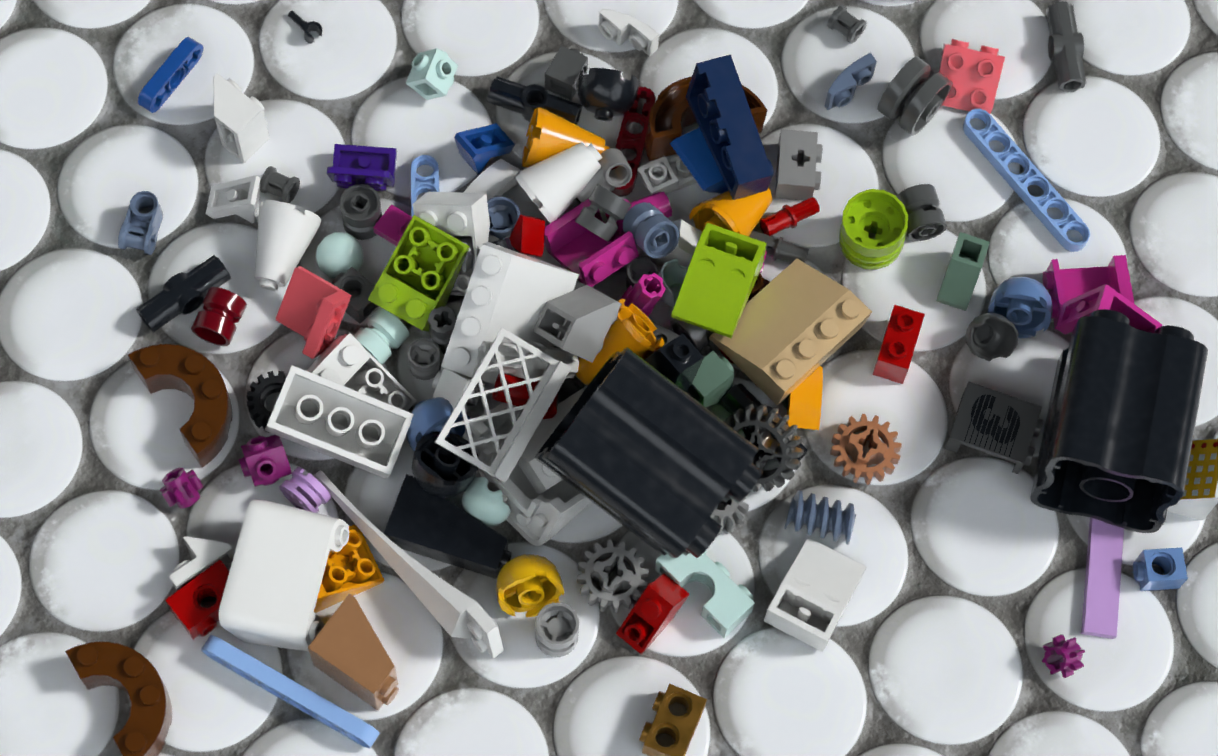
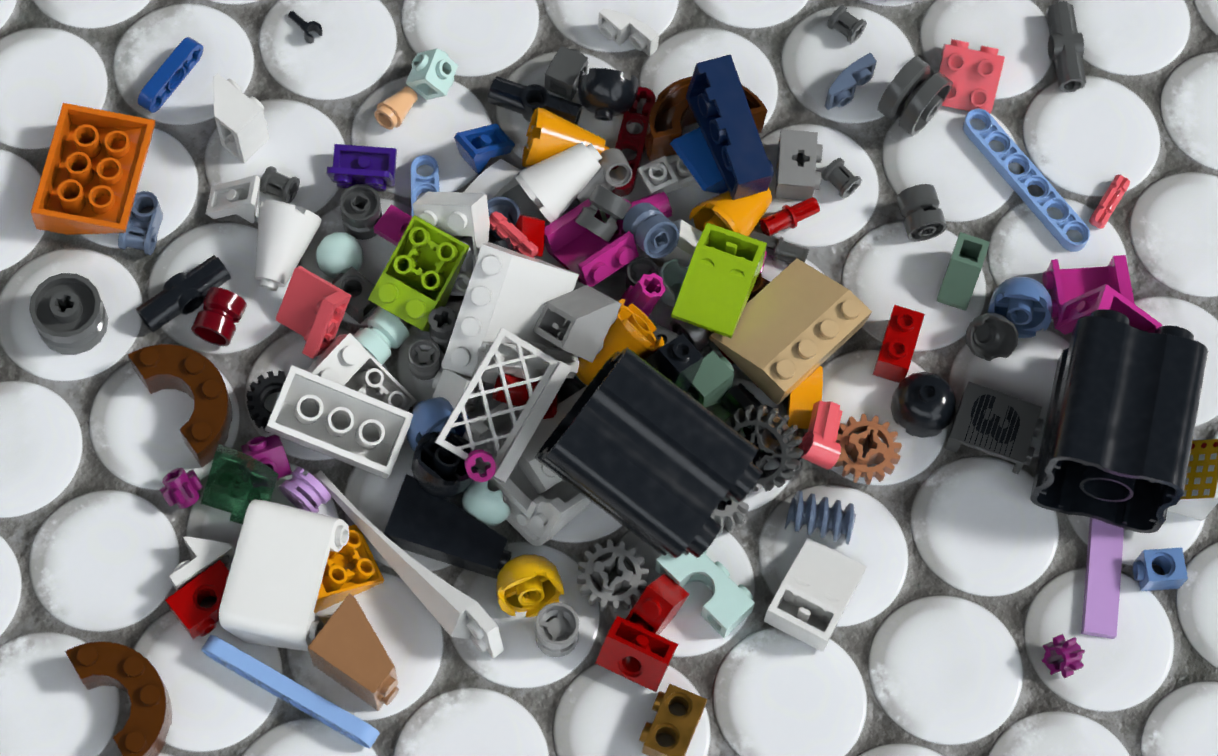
(68, 313): none -> dark grey wheel
(91, 171): none -> orange slope
(236, 481): none -> clear green slope
(394, 109): none -> light nougat cone
(474, 473): none -> dark pink bush
(504, 229): none -> coral axle
(636, 653): none -> red brick
(820, 440): none -> coral piece
(841, 178): none -> dark grey bush
(874, 213): lime wheel -> none
(923, 404): none -> black cylinder
(1109, 201): none -> coral axle

